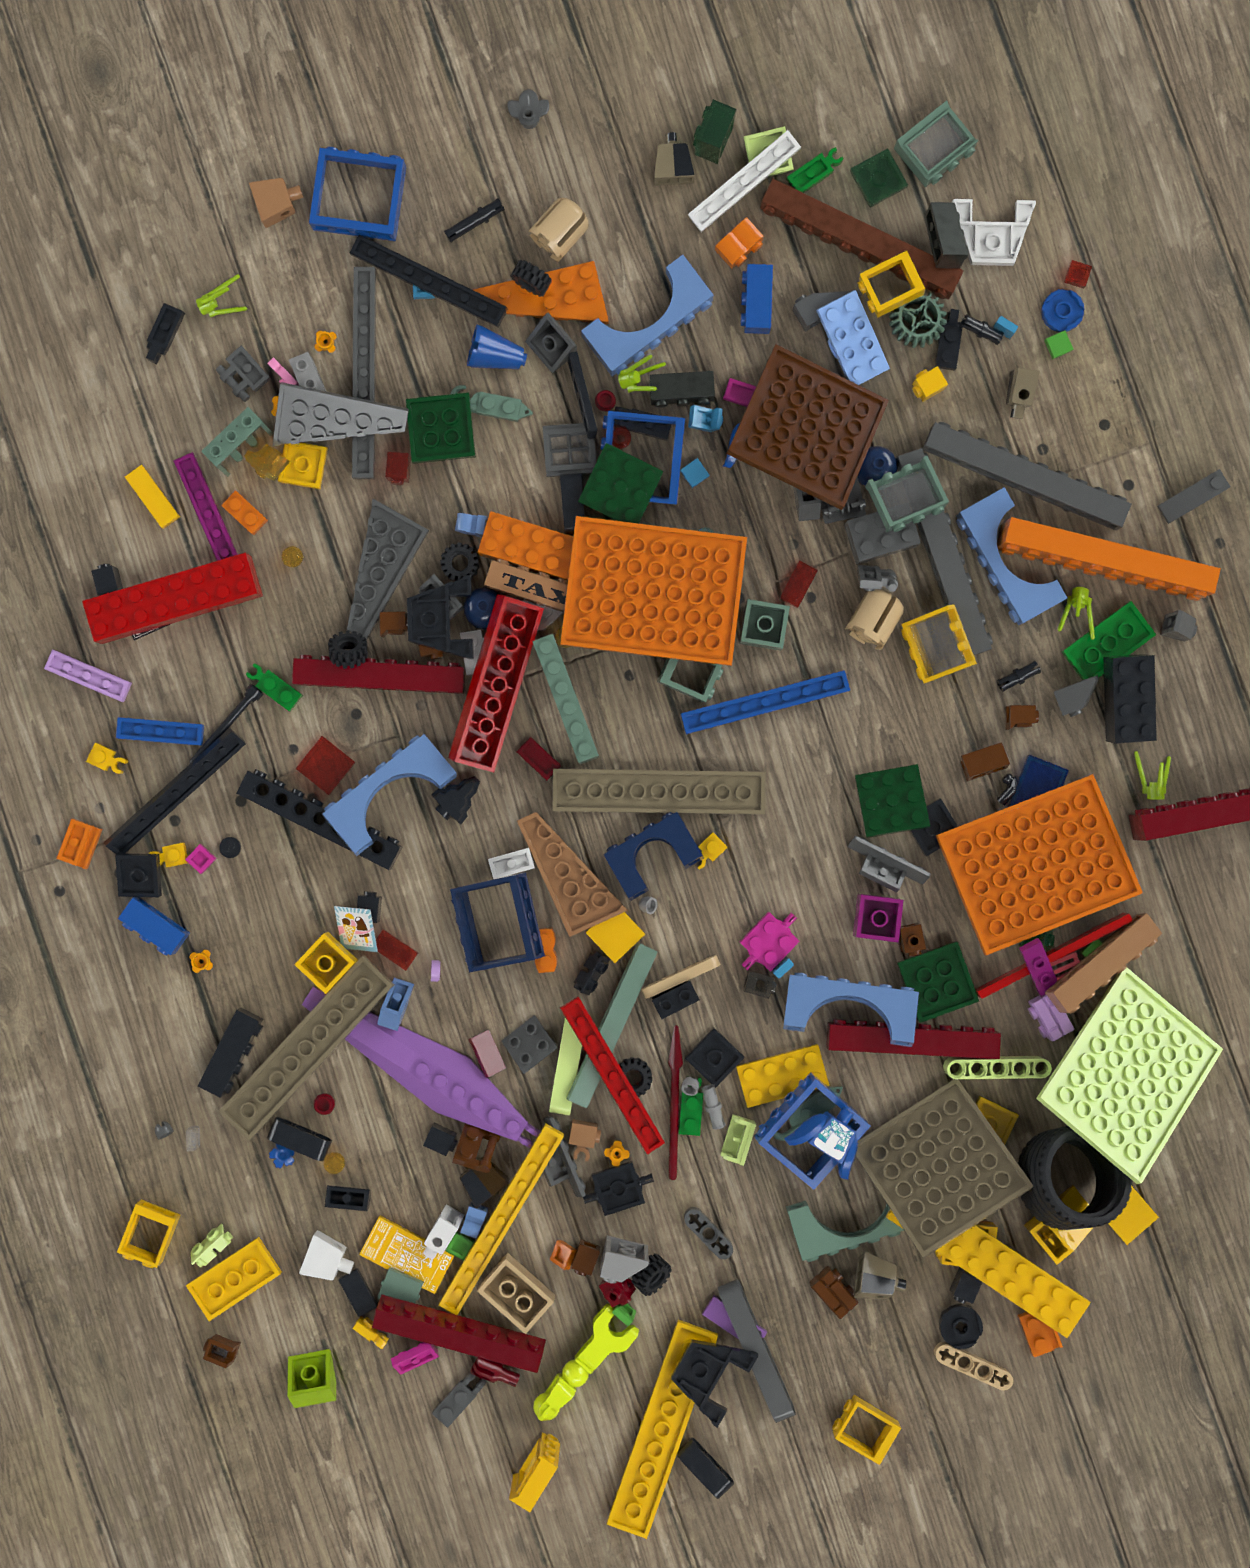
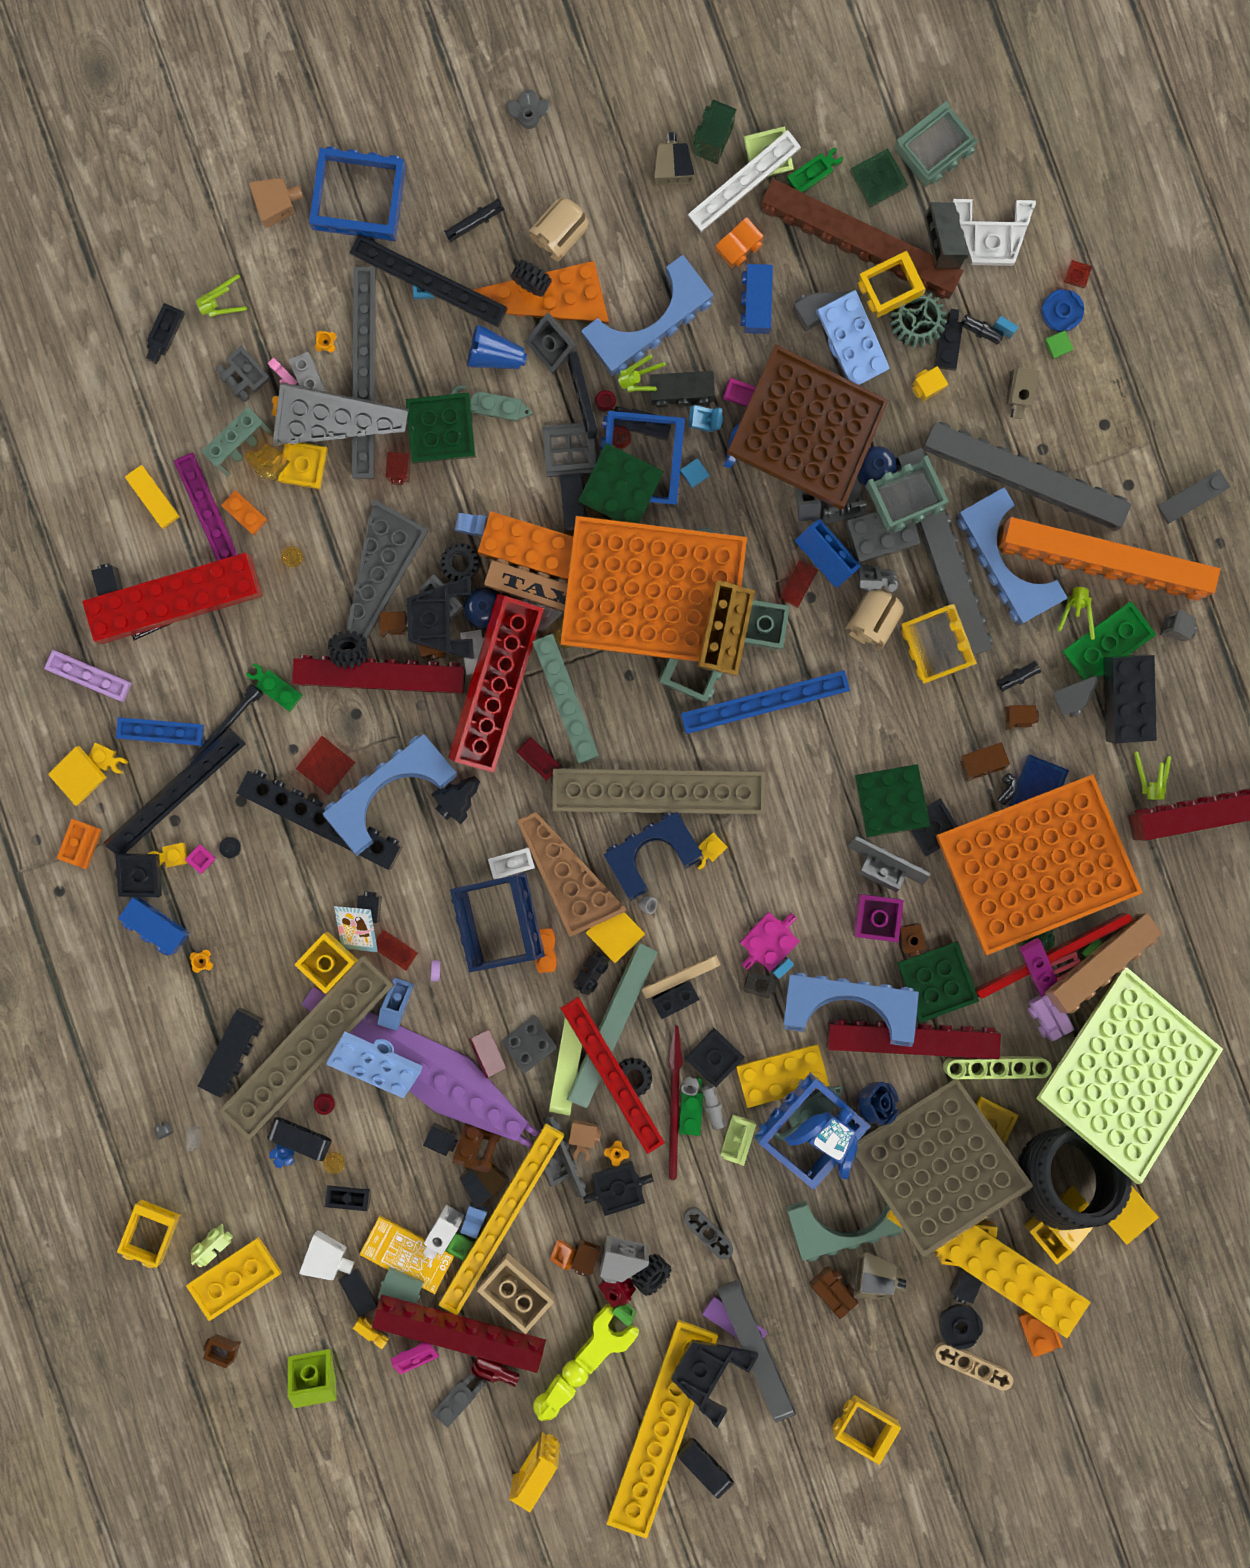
(77, 776): none -> yellow tile
(374, 1064): none -> light blue plate
(726, 628): none -> pearl gold brick
(827, 553): none -> blue brick
(878, 1103): none -> dark blue cylinder

